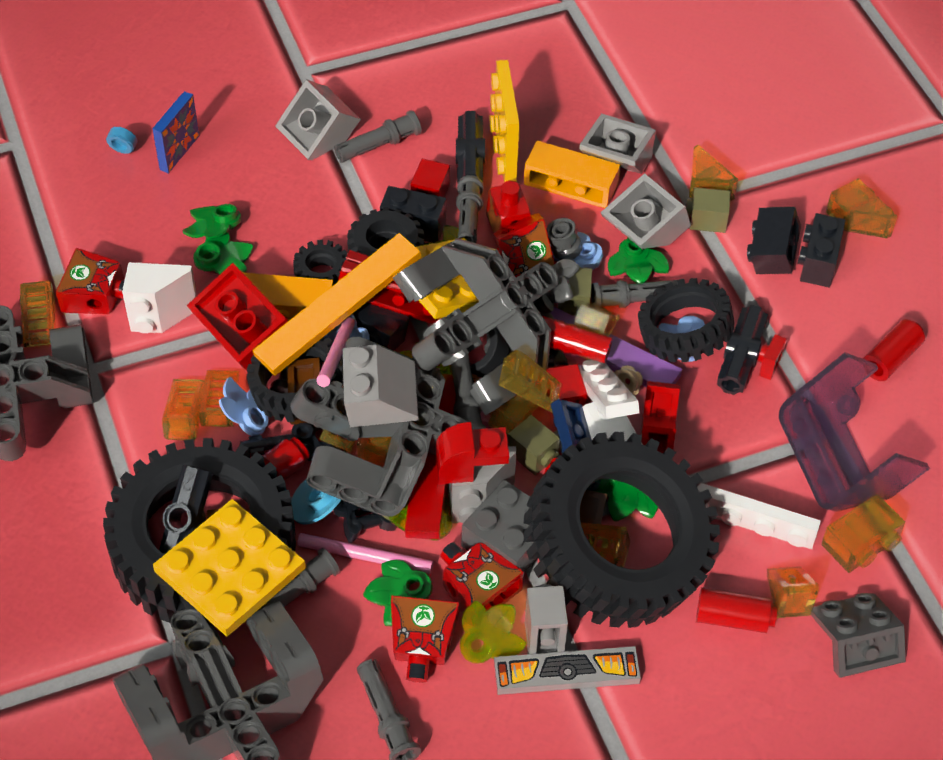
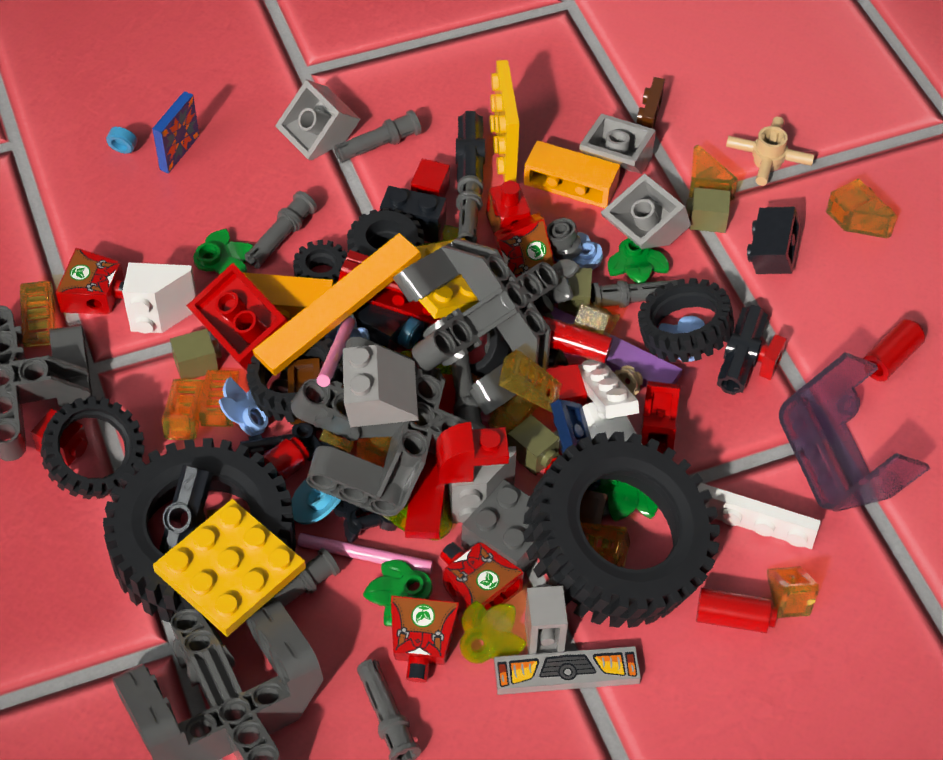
(72, 442): none -> red brick
(90, 409): none -> black tyre
(195, 354): none -> olive brick
(213, 221): green plate -> none
(288, 221): none -> dark grey pin
(411, 333): none -> dark azure tile
(652, 100): none -> reddish brown plate
(770, 150): none -> tan bar
(822, 250): black brick -> none
(862, 633): dark grey bracket -> none
(863, 534): clear yellow brick -> none

